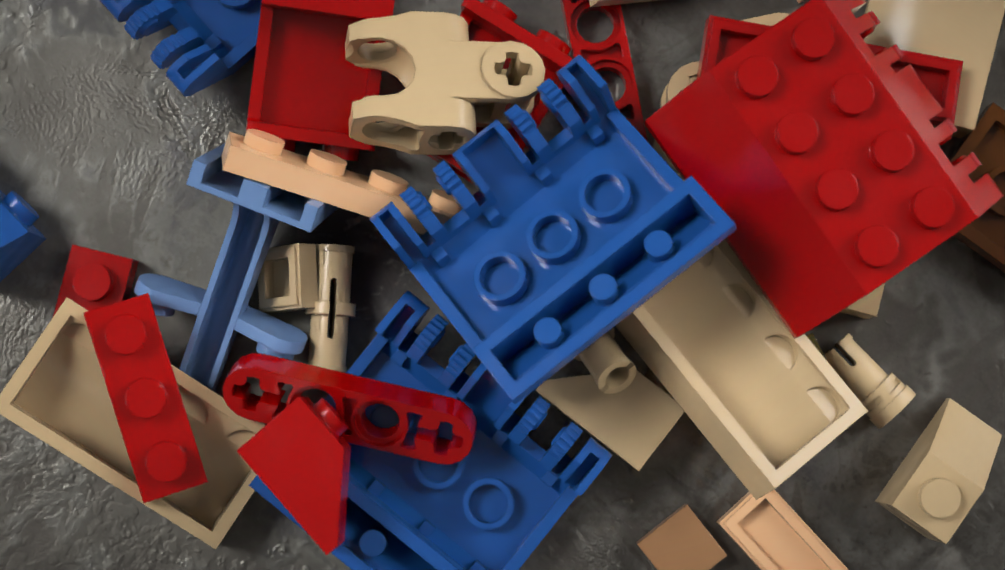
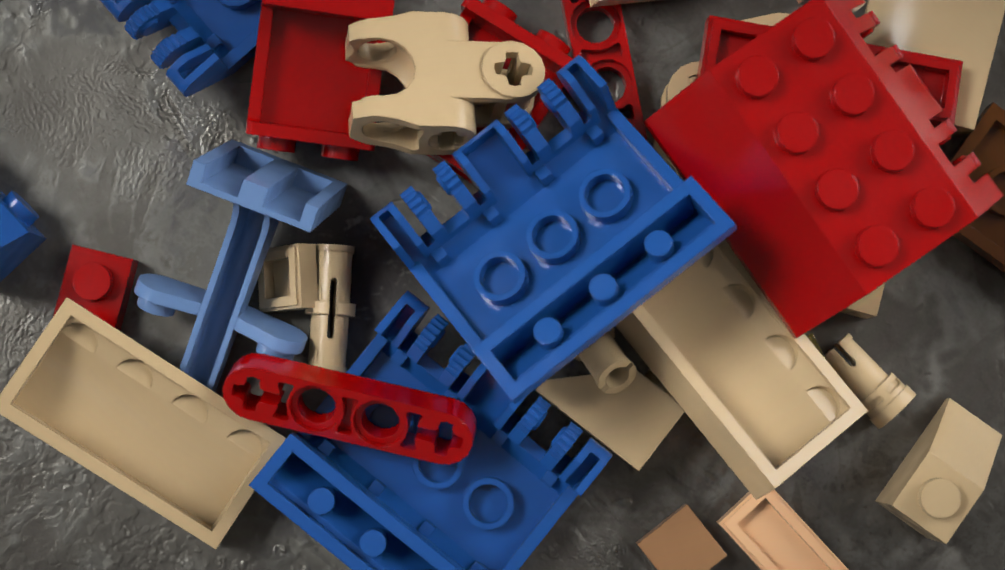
(145, 397): red plate -> none
(306, 467): red slope -> none
(324, 177): light nougat plate -> none

